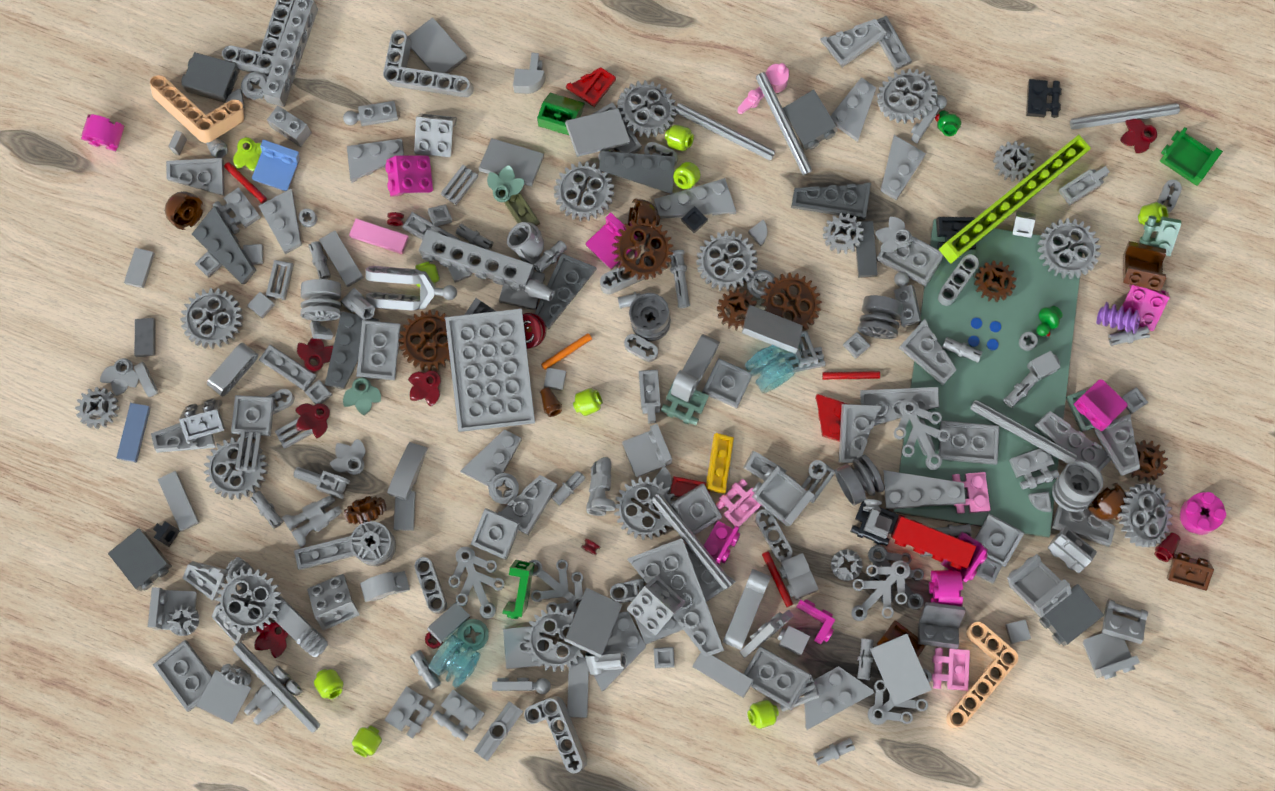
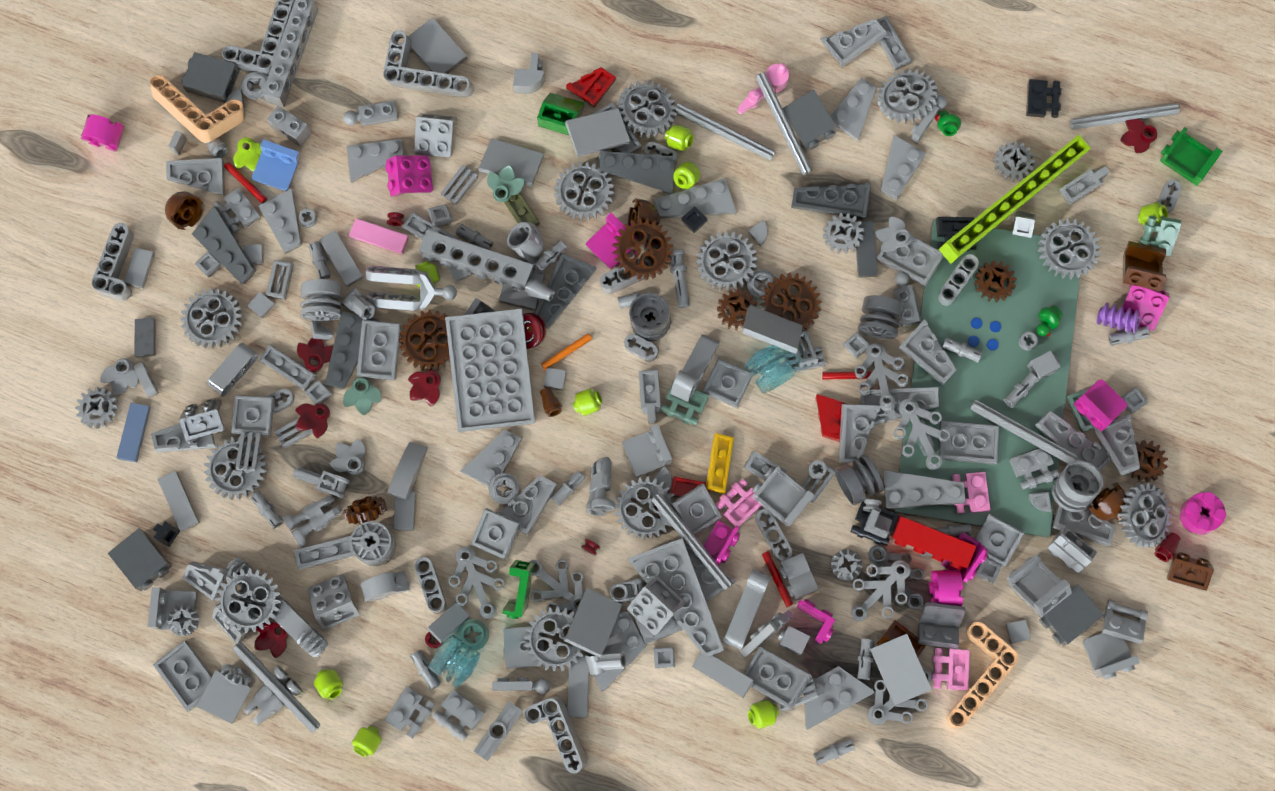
(121, 238): none -> light grey beam
(880, 373): none -> light grey plant

